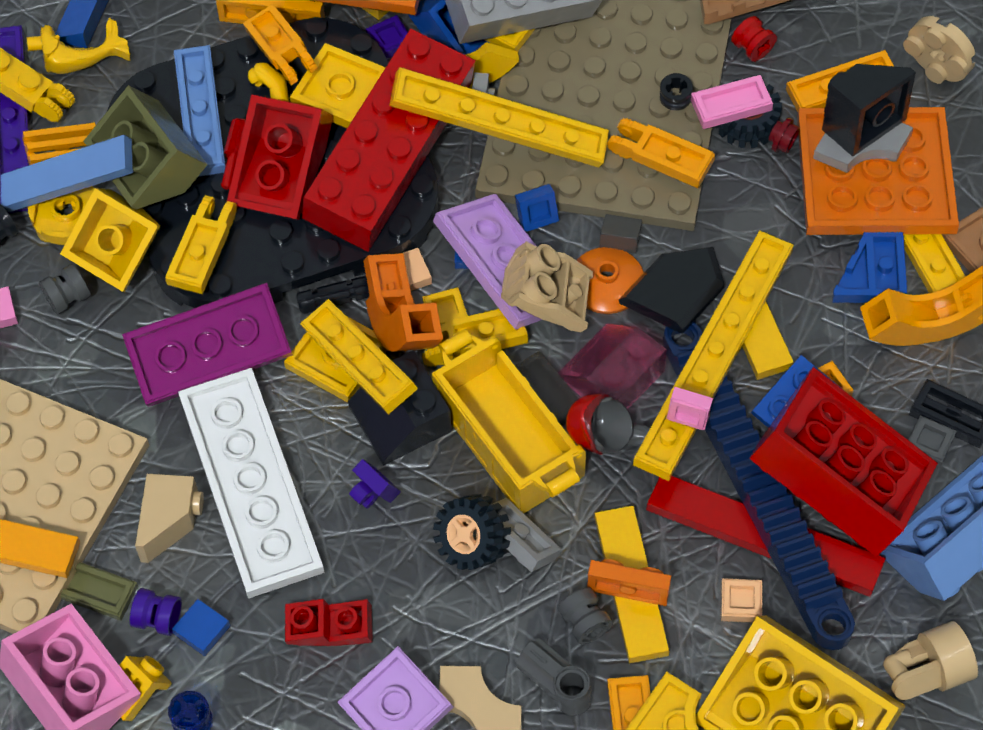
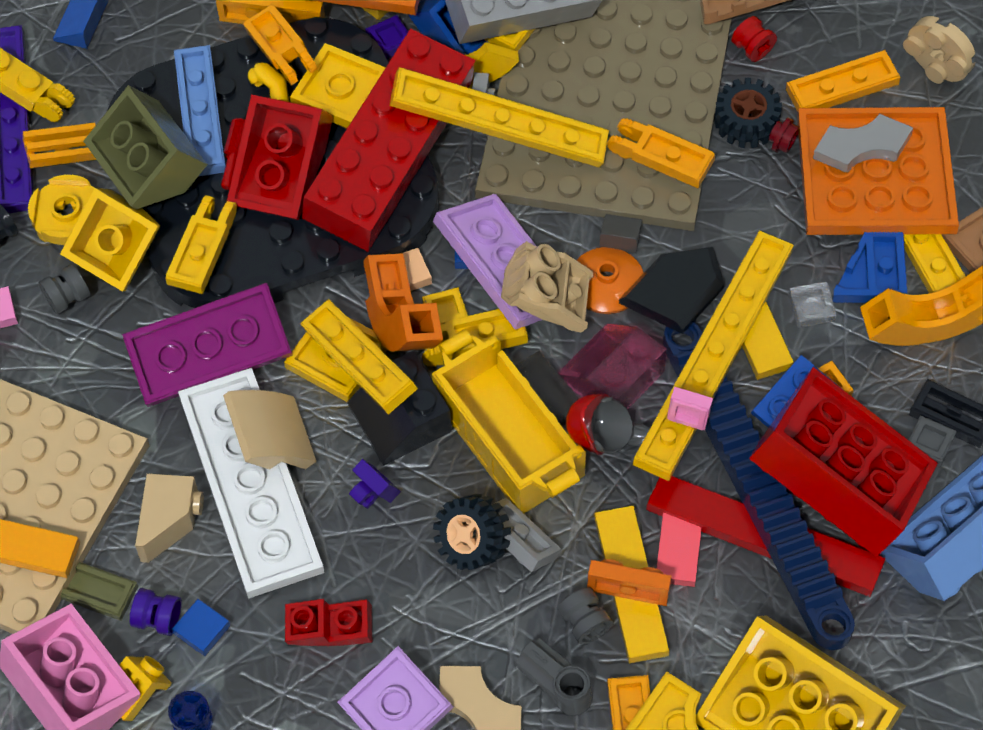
(64, 59): yellow animal -> none
(66, 173): medium blue tile -> none
(269, 428): none -> tan slope
(337, 293): black axle -> none
(537, 208): blue plate -> none
(679, 550): none -> coral tile
(685, 86): black bush -> none
(731, 101): bright pink tile -> none
(741, 600): light nougat tile -> none
(812, 304): none -> clear plate
(866, 104): black slope -> none
(945, 658): tan piece -> none

